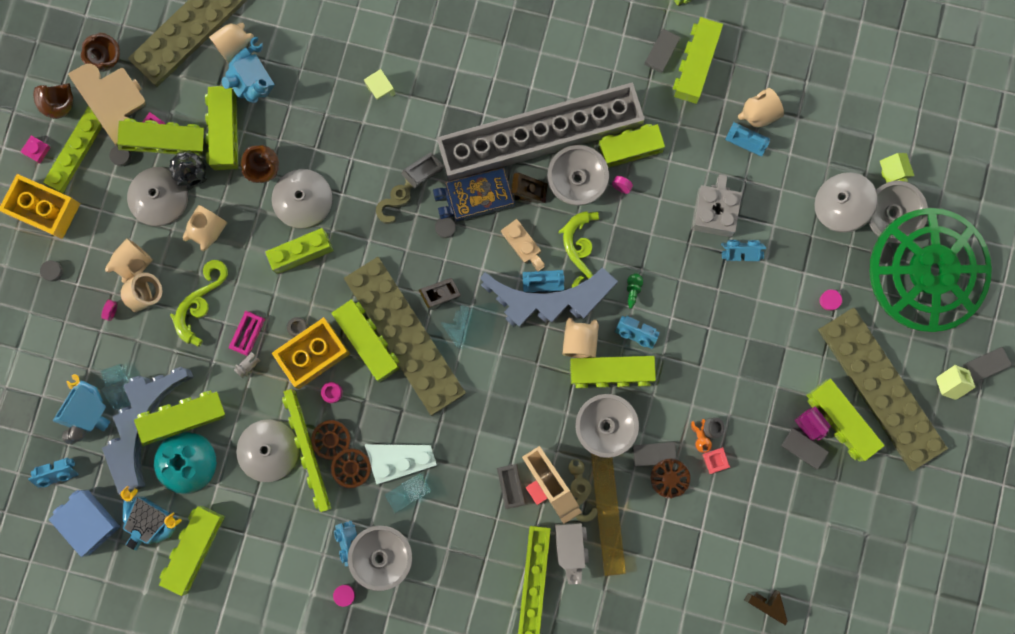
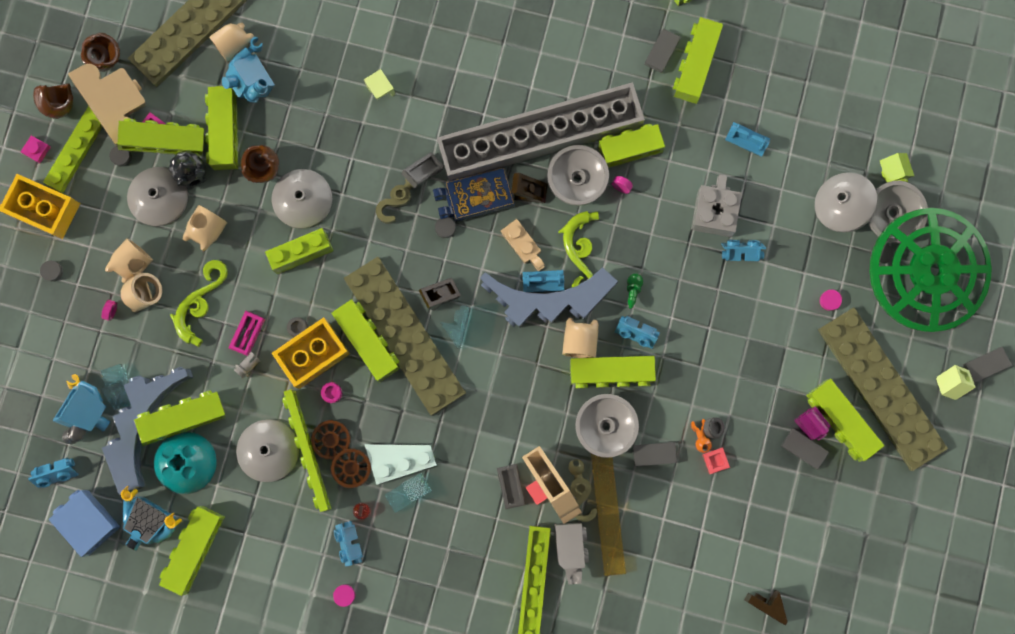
(365, 512): none -> clear red hinge
(395, 554): light grey dish -> none
(670, 478): reddish brown wheel -> none
(762, 109): tan piece -> none

